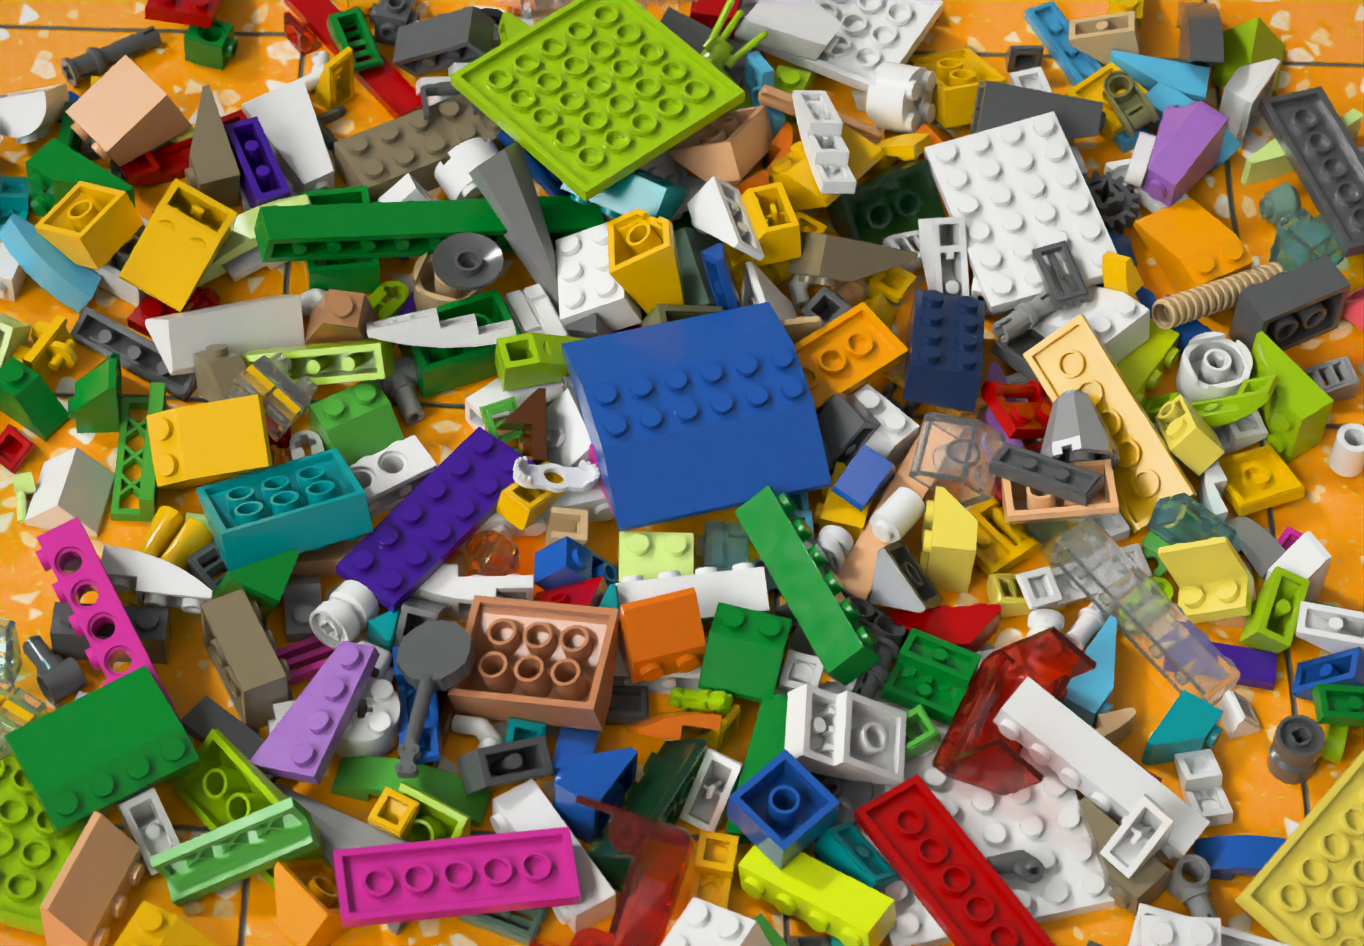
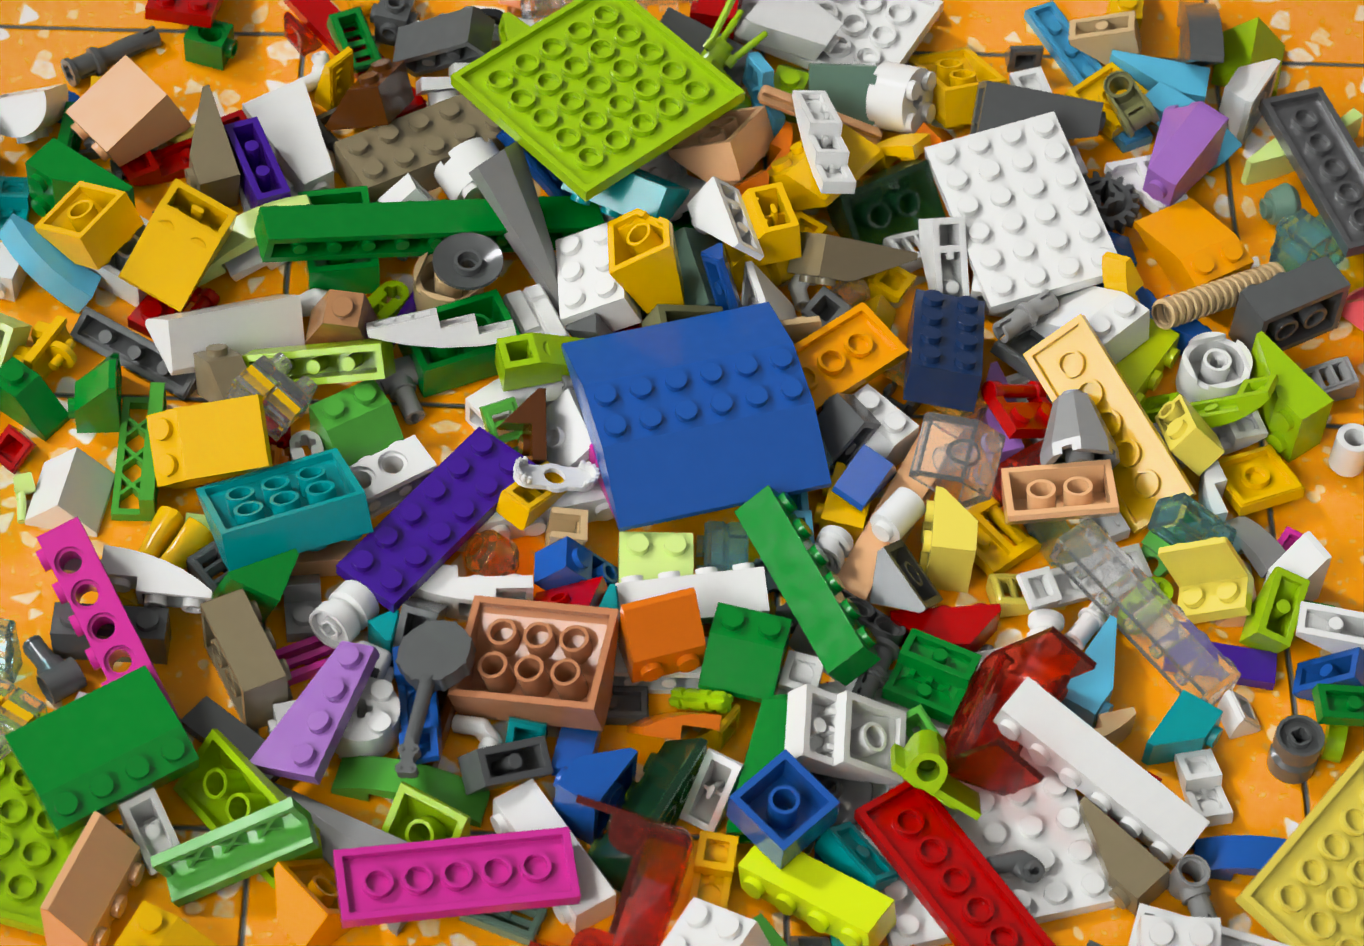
(374, 97): none -> reddish brown slope
(394, 813): yellow slope -> none
(439, 89): dark grey piece -> none
(844, 85): none -> sand green tile
(925, 767): none -> lime piece
(1046, 474): dark grey tile -> none
(1068, 297): dark grey tile -> none
(1139, 837): white slope -> none
(1140, 159): white beam -> none

